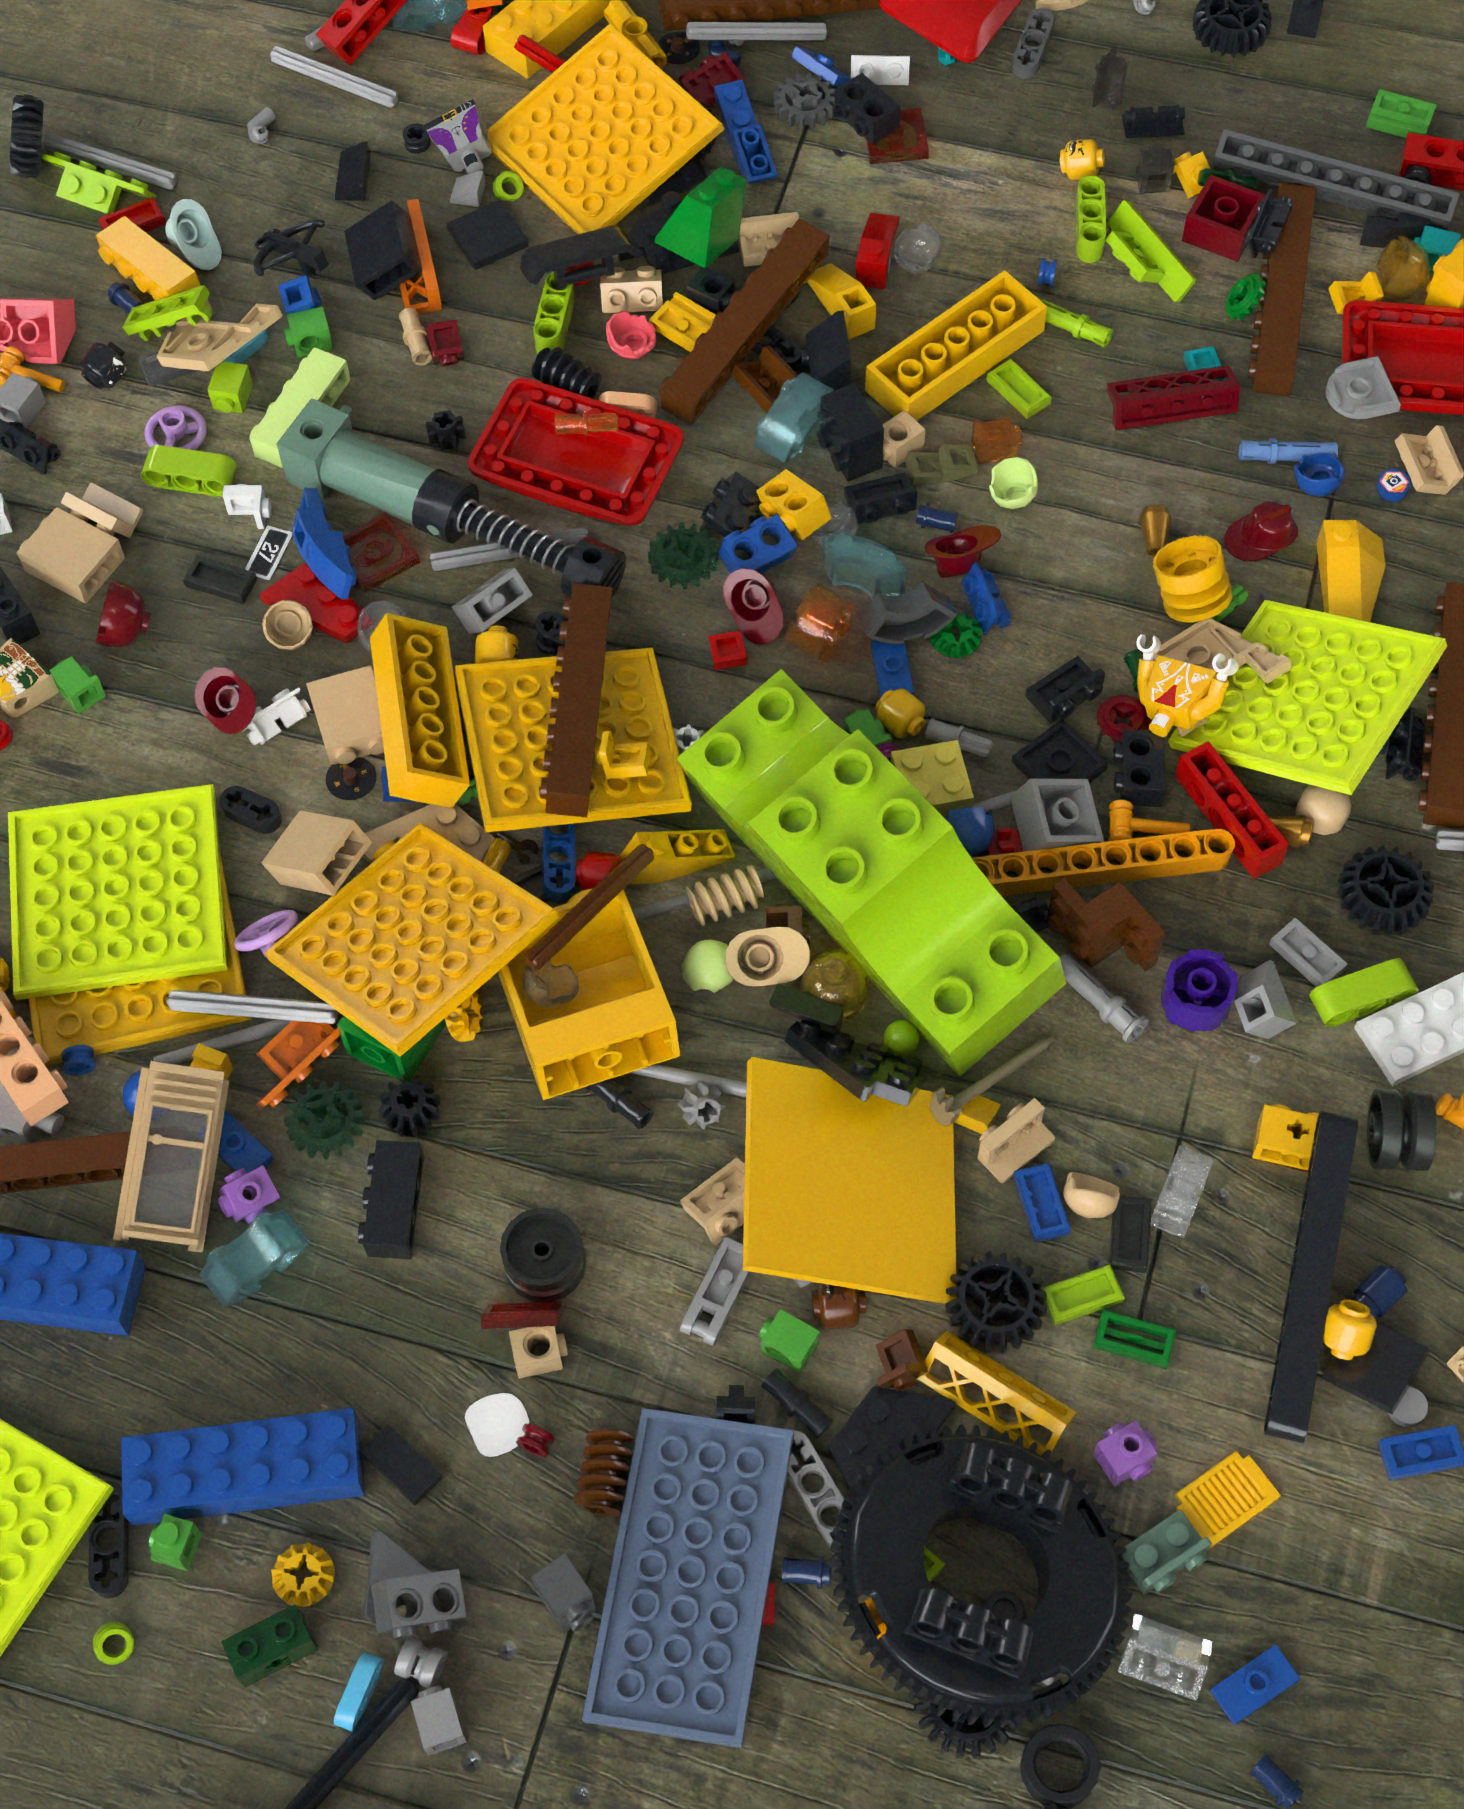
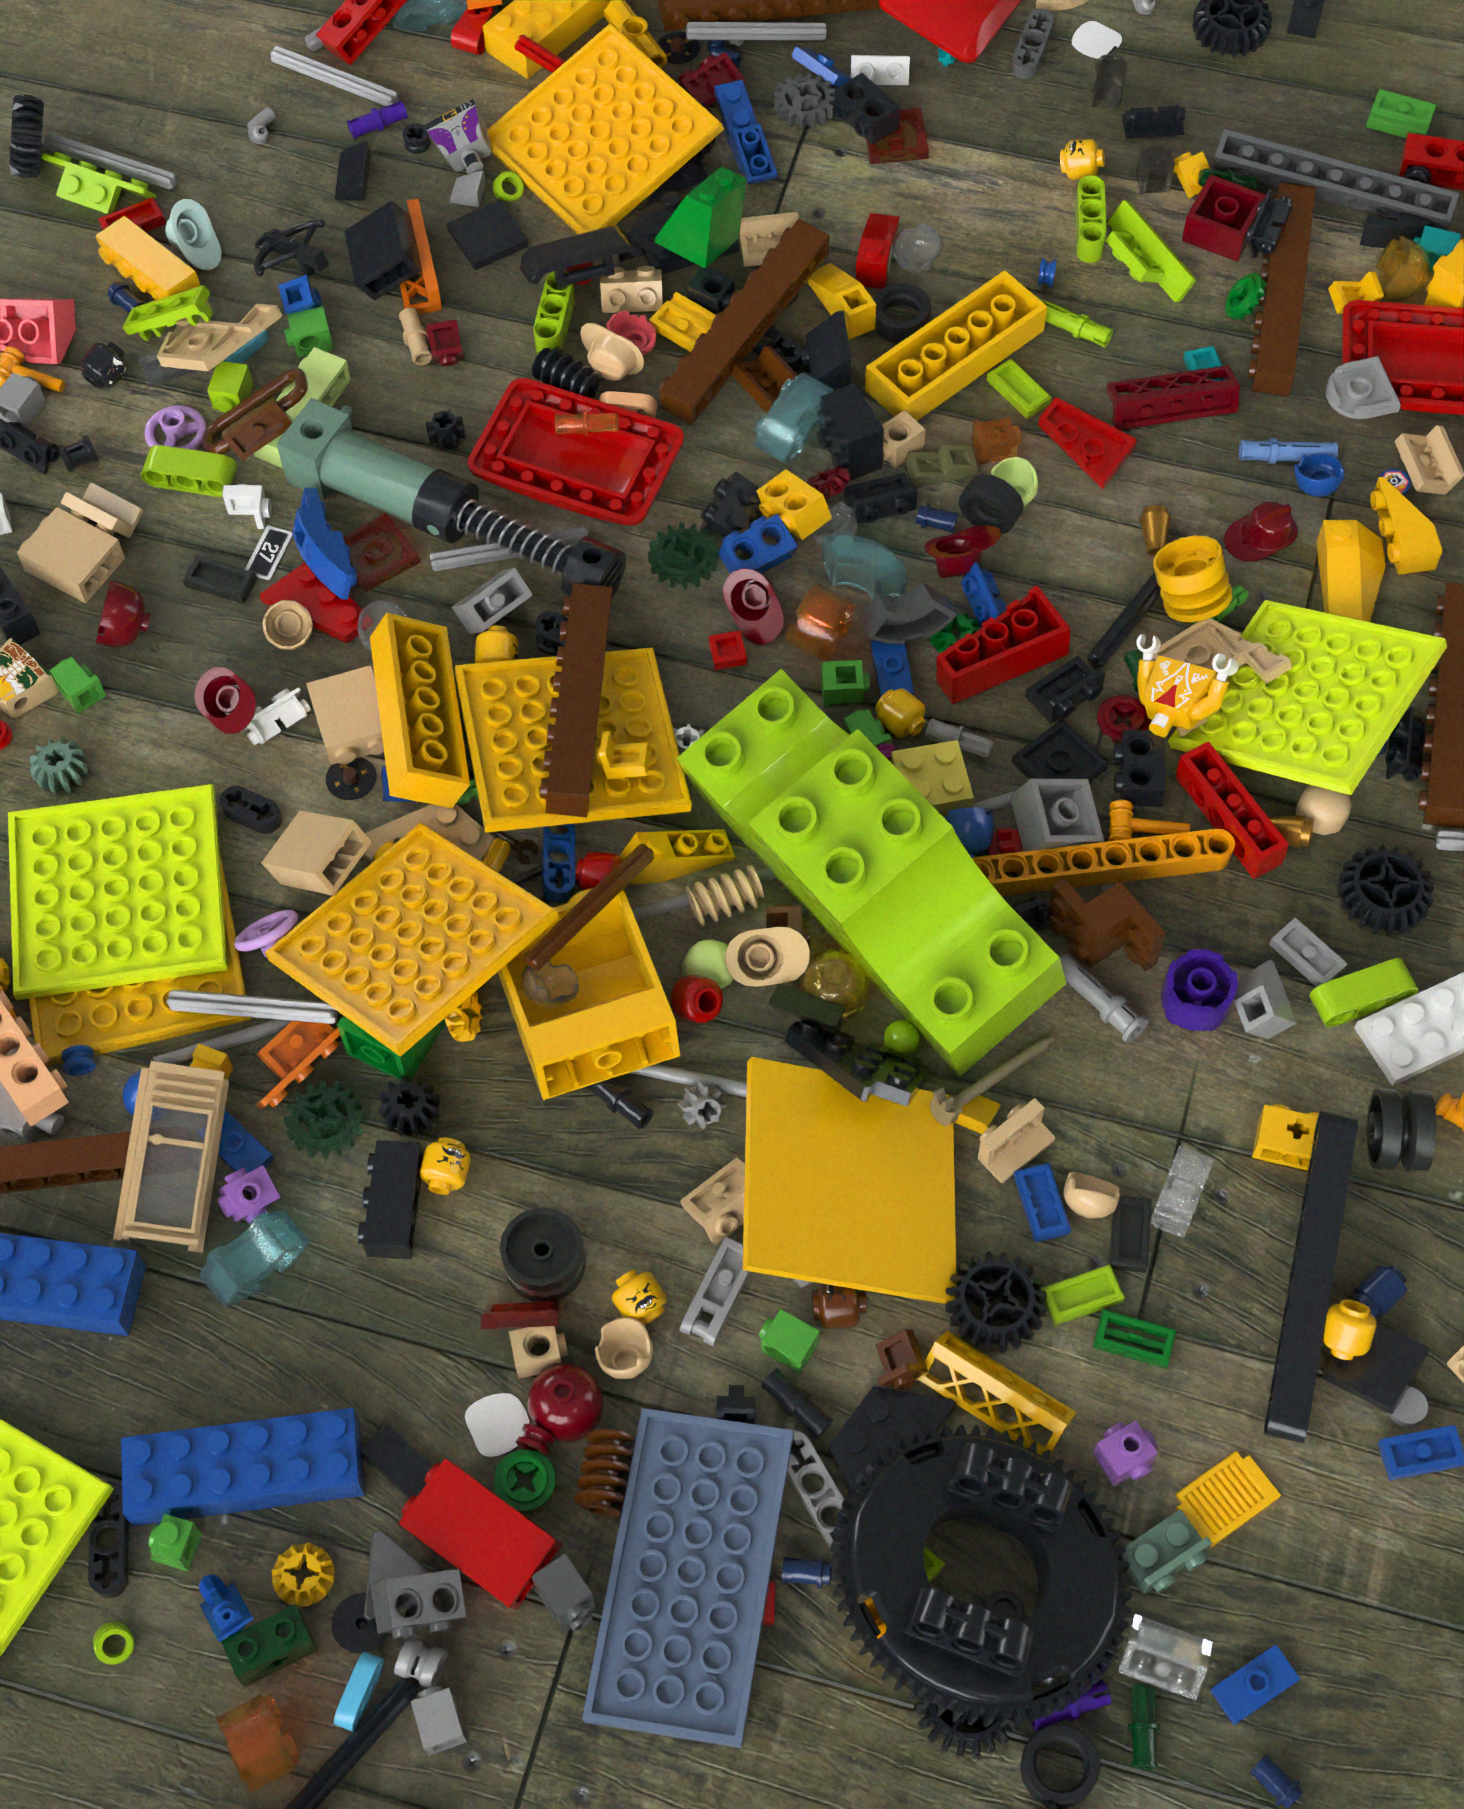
(58, 765): none -> sand green gear
(78, 453): none -> black bush
(223, 1607): none -> blue hinge
(257, 1743): none -> clear orange brick
(261, 424): none -> reddish brown bar
(352, 1629): none -> black piece
(377, 119): none -> dark purple pin
(445, 1165): none -> yellow head
(479, 1532): none -> red brick
(527, 1463): none -> green gear
(565, 1402): none -> dark red cylinder
(610, 353): none -> tan piece
(624, 1348): none -> tan hair
(639, 1296): none -> yellow head
(697, 998): none -> red head
(830, 481): none -> dark red gear
(843, 682): none -> bright green brick
(901, 295): none -> black tyre
(999, 494): none -> black tyre
(1004, 648): none -> red wedge
(1082, 1705): none -> dark purple pin
(1087, 440): none -> red wing
(1095, 39): none -> white sticker
(1125, 623): none -> black axle
(1144, 1727): none -> dark green axle
(1409, 533): none -> yellow slope

